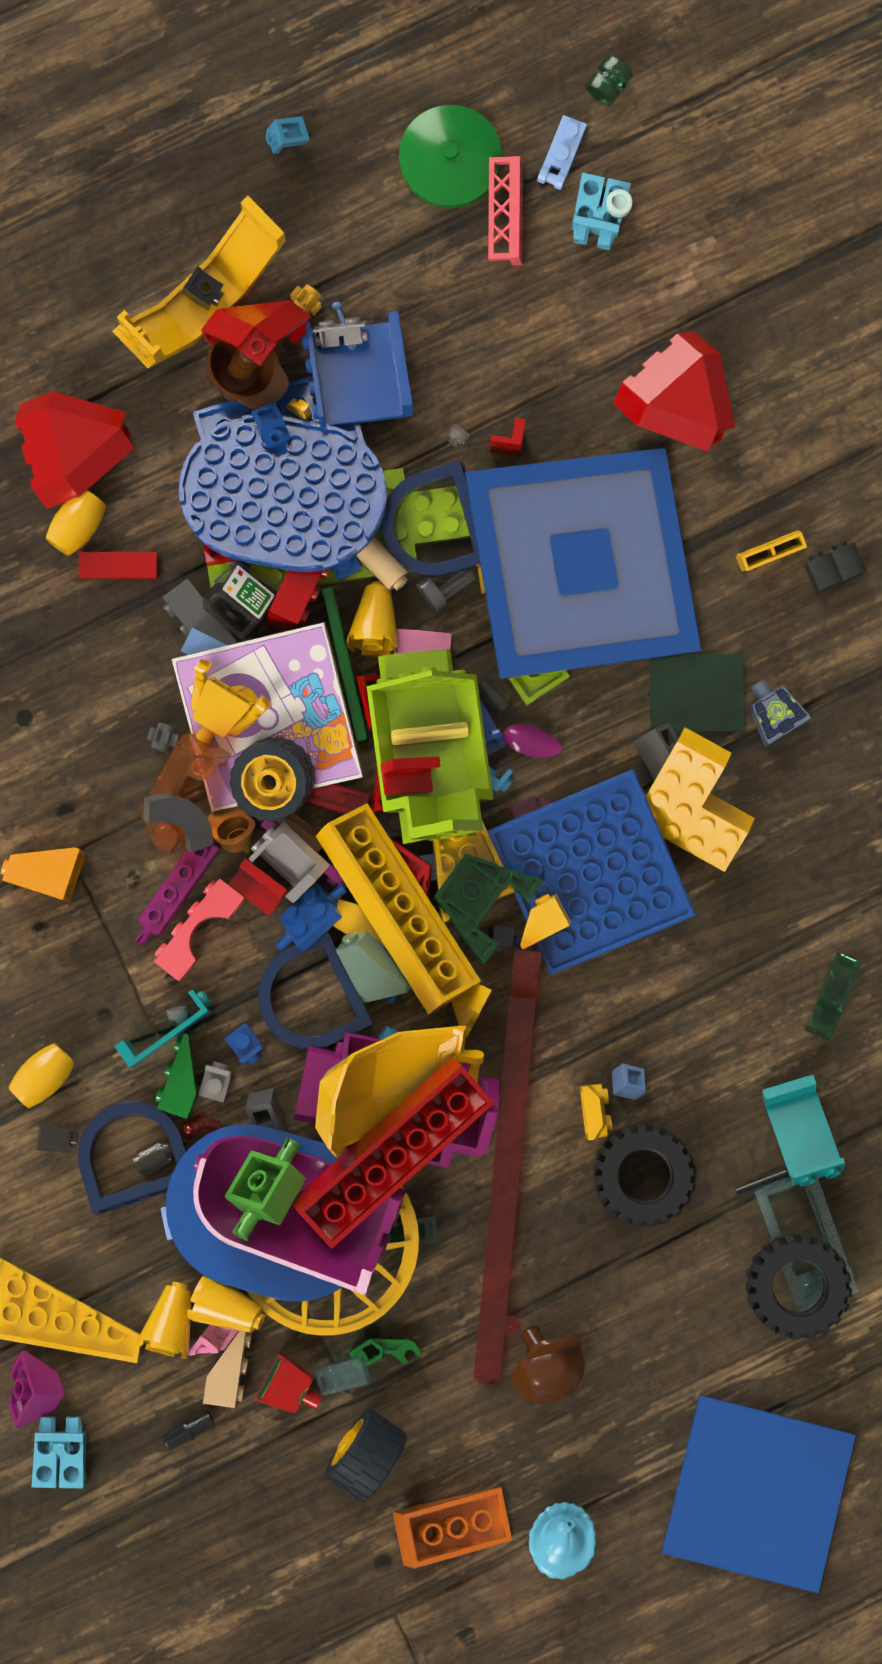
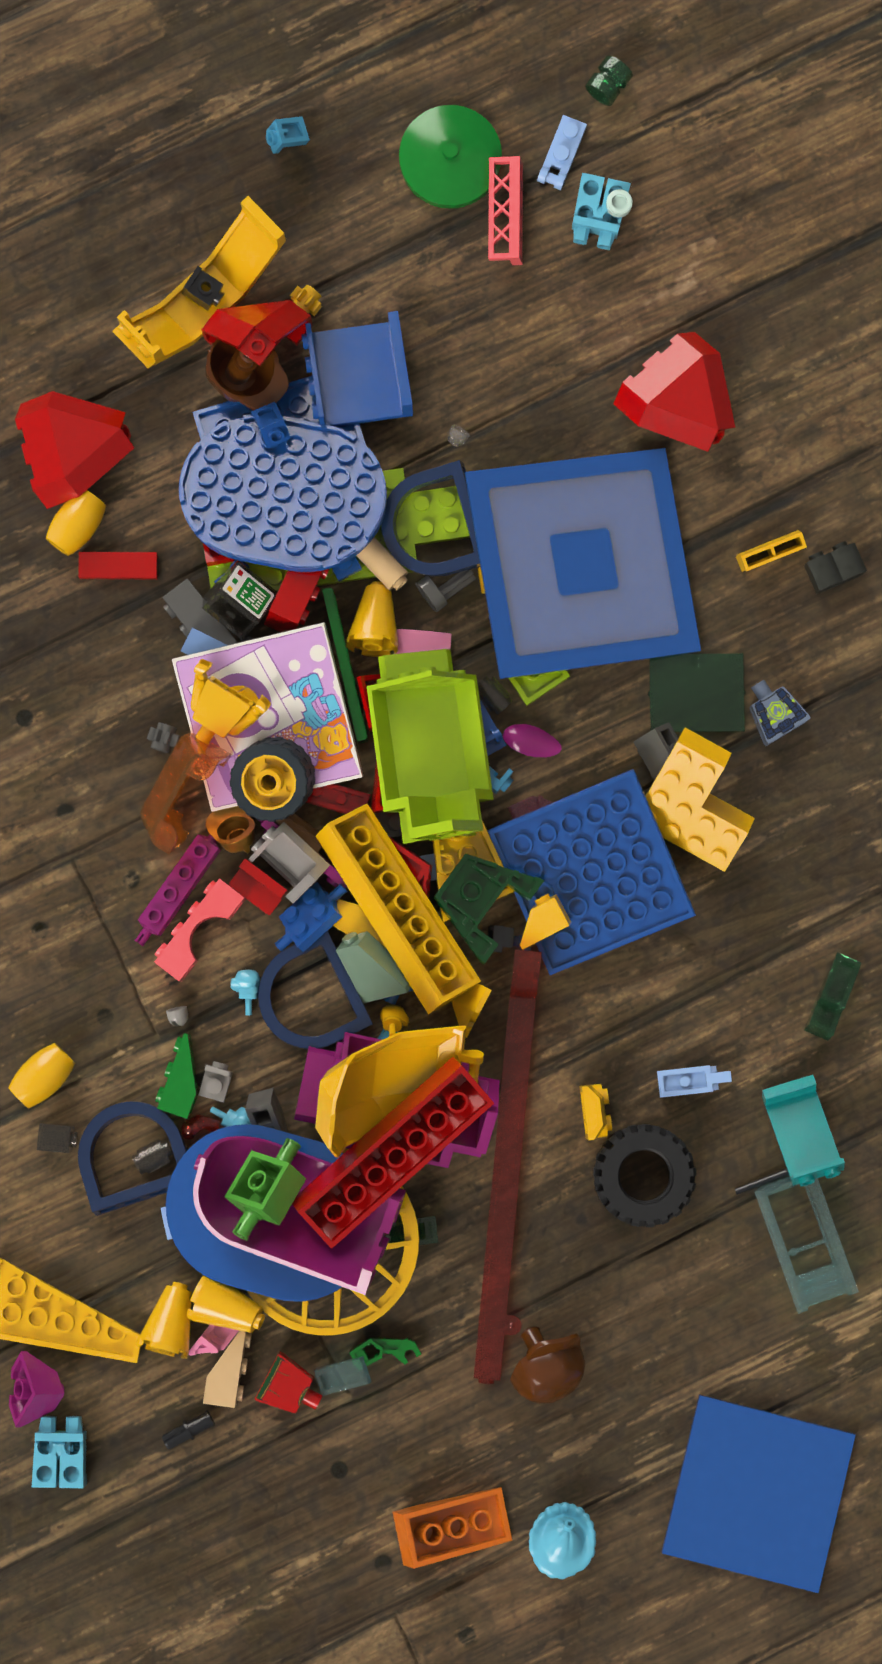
(46, 872): light orange slope -> none
(134, 1059): teal panel -> none
(182, 813): dark grey tile -> none
(232, 1117): none -> medium azure piece
(245, 1044): blue bracket -> none
(247, 984): none -> medium azure piece
(300, 409): yellow tile -> none
(330, 332): light grey hinge -> none
(337, 306): medium blue hinge -> none
(366, 1455): black wheel -> none
(393, 1018): none -> yellow piece
(408, 775): red panel -> none
(429, 733): light yellow axle -> none
(507, 445): red panel -> none
(628, 1081): medium blue slope -> none
(690, 1080): none -> light blue hinge
(833, 1297): black tyre -> none

